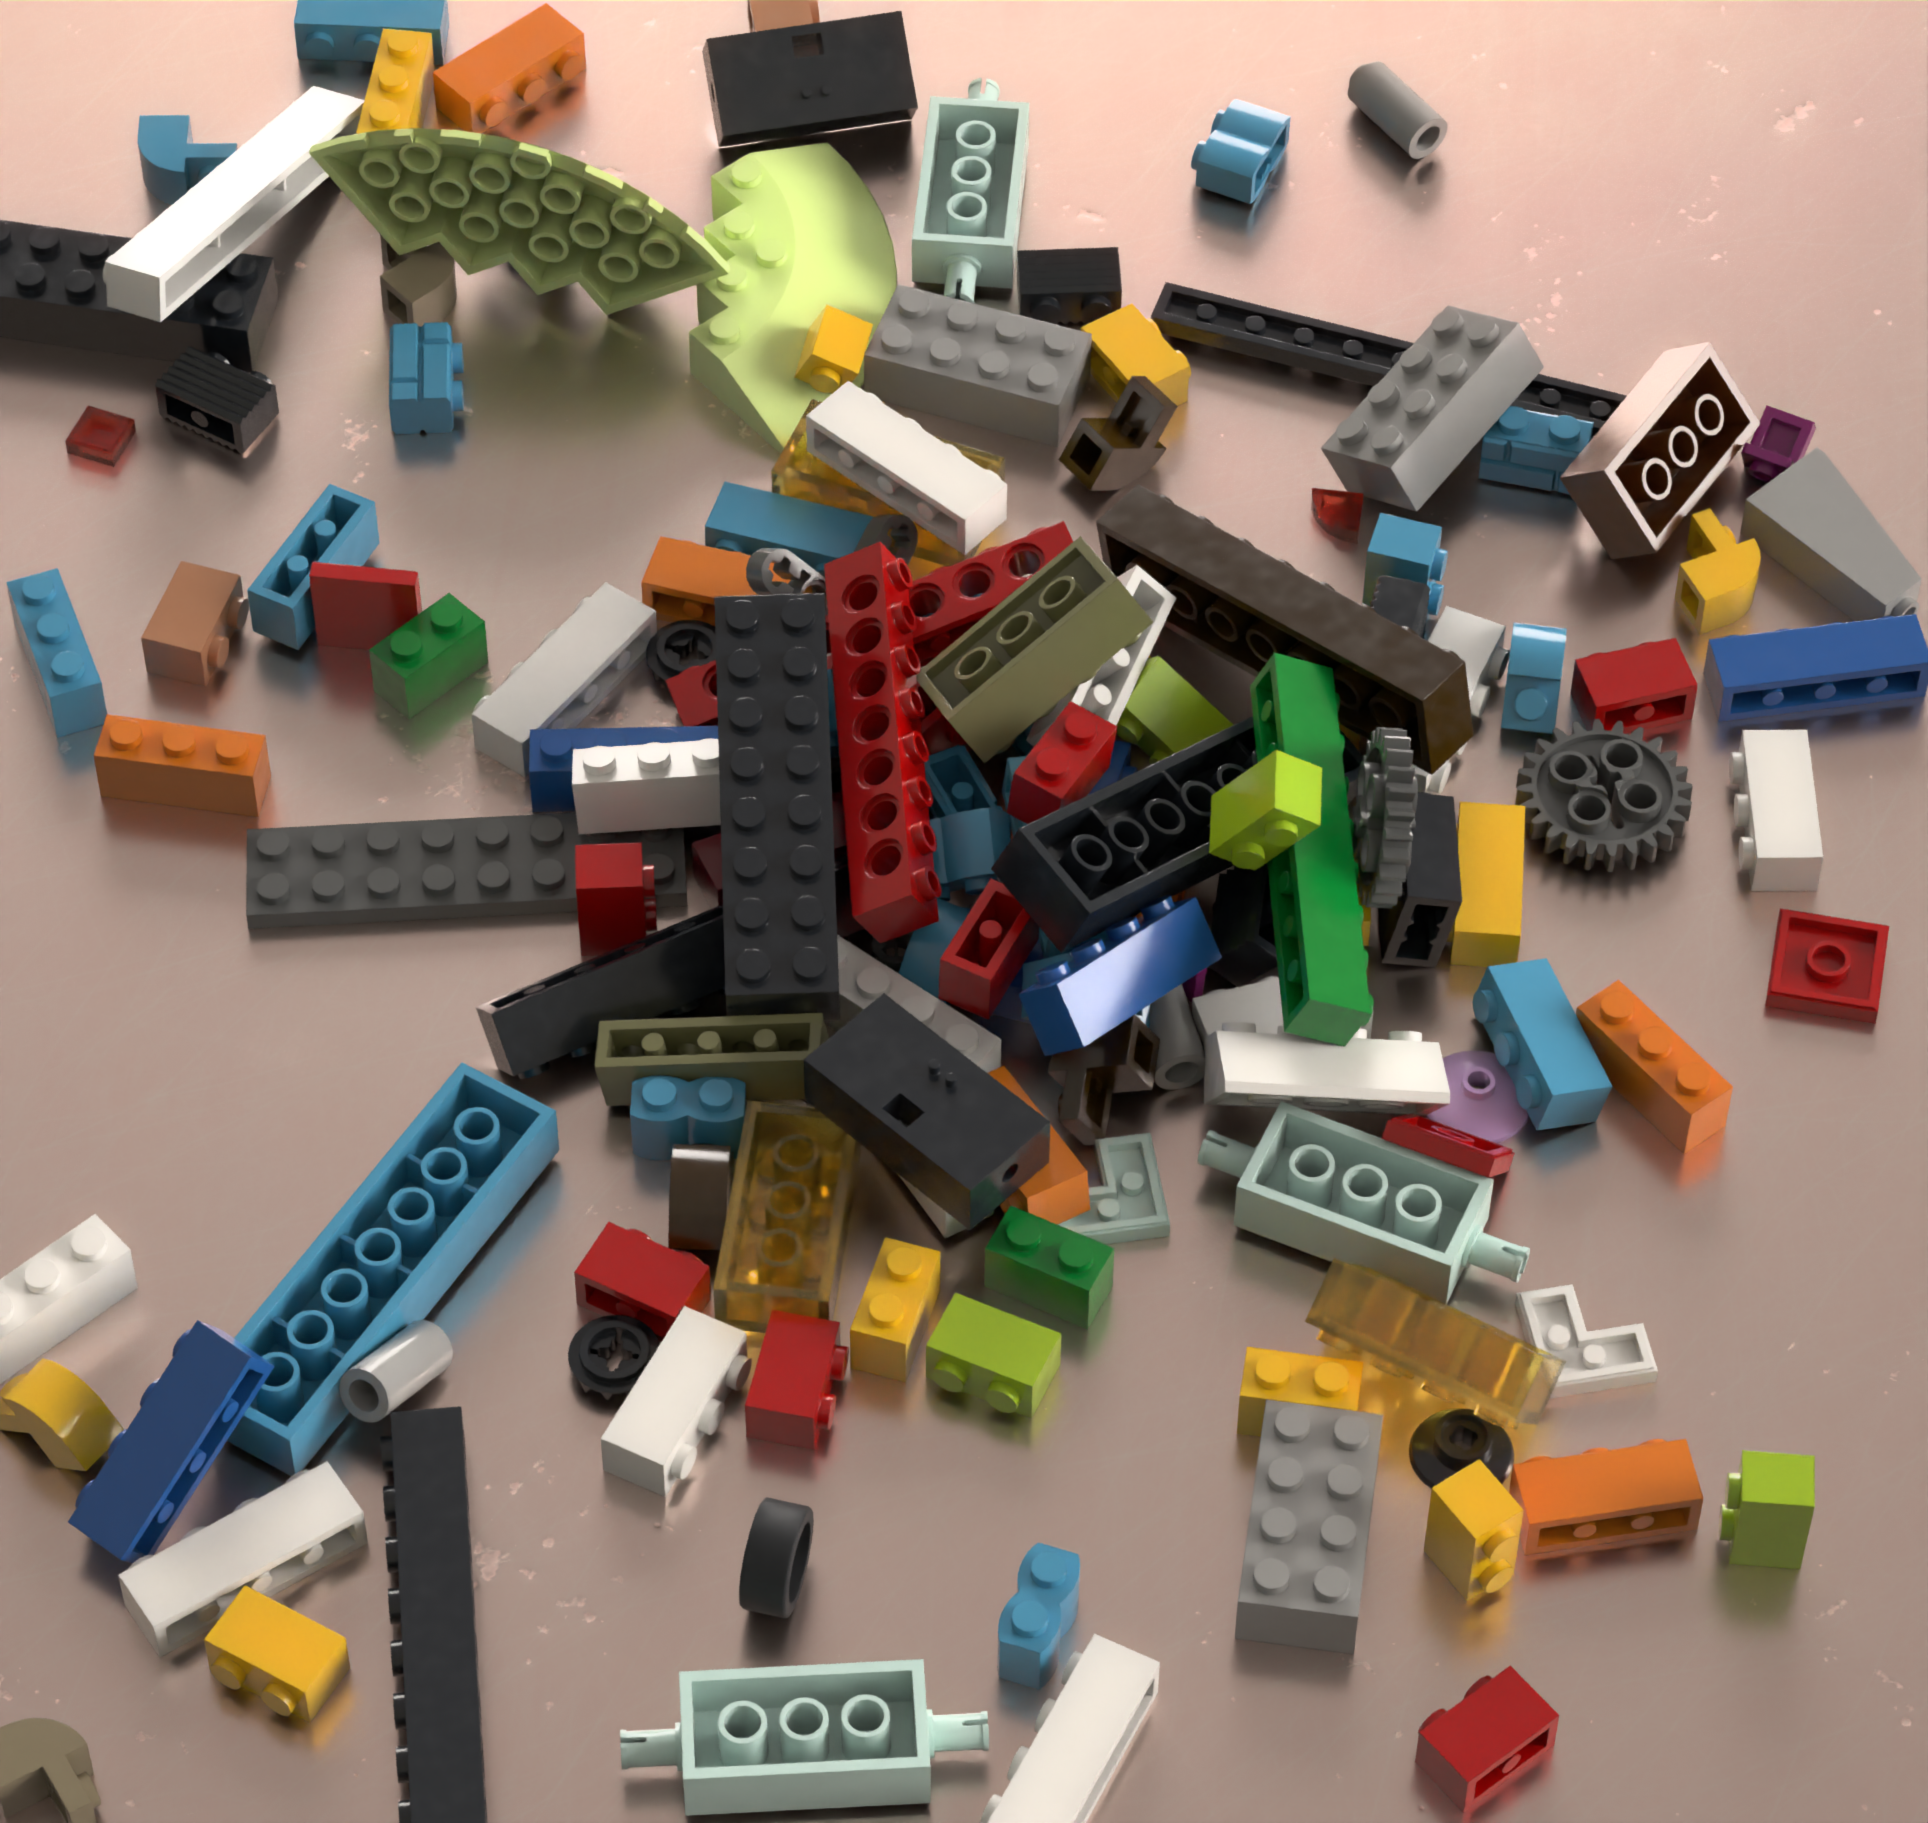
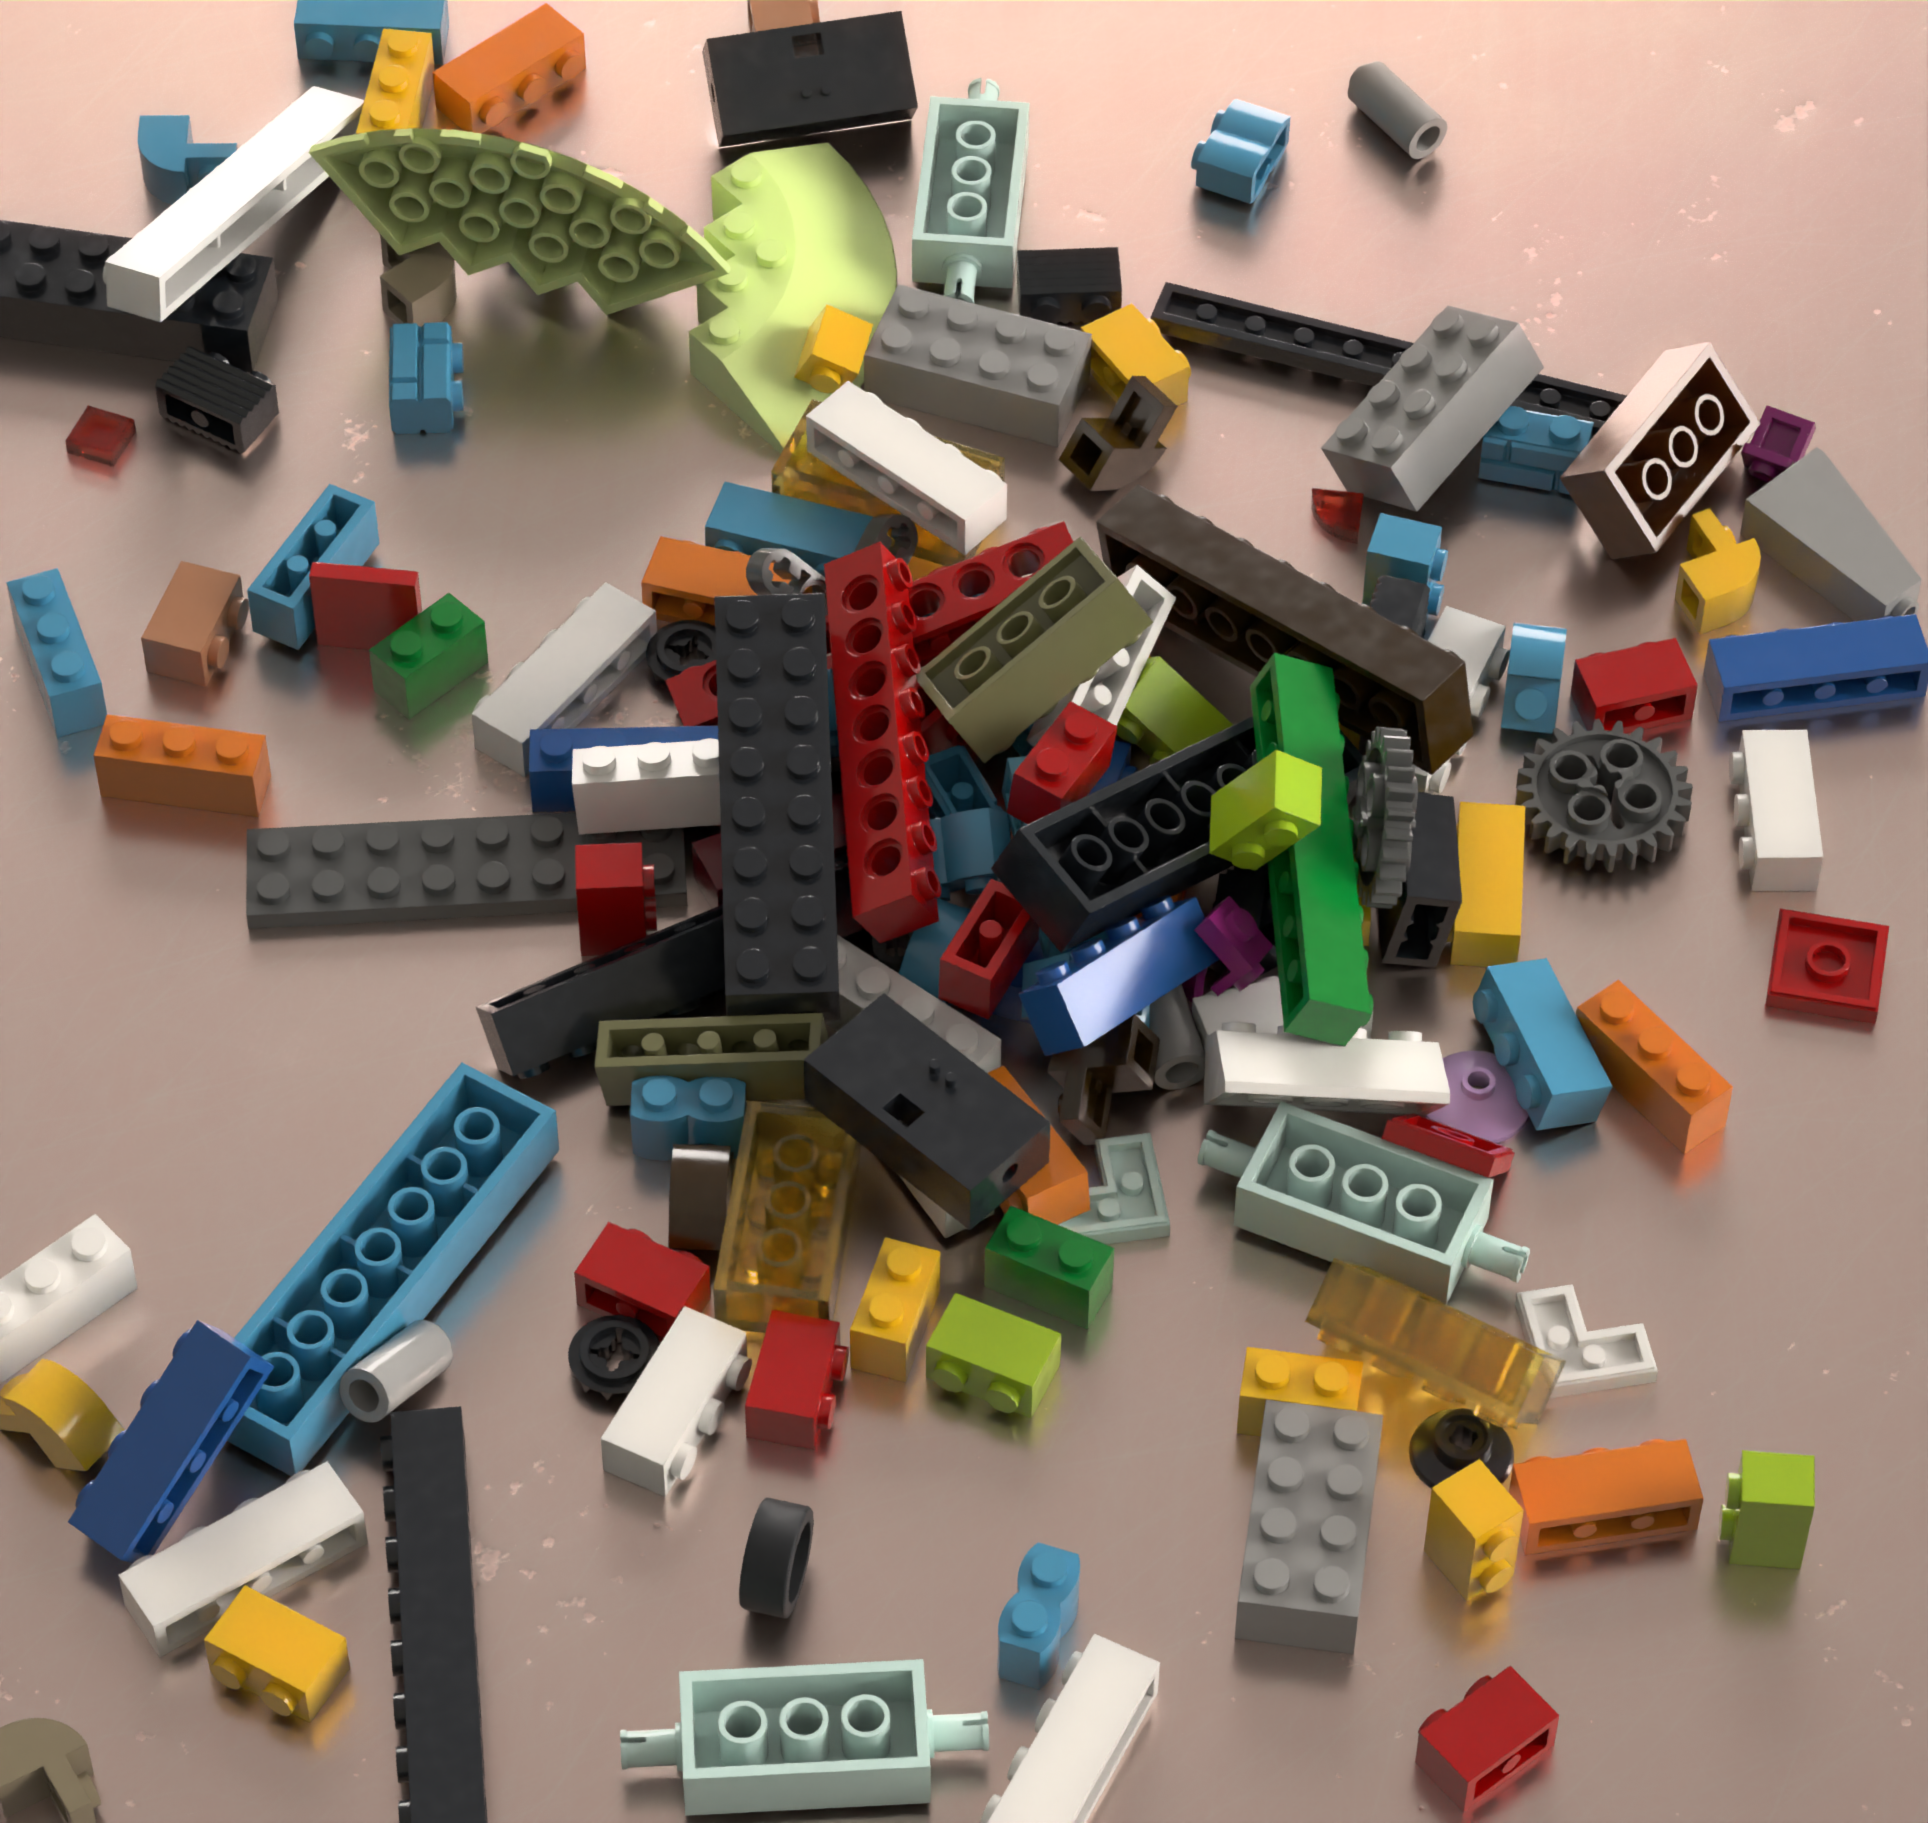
(1236, 942): none -> magenta bracket

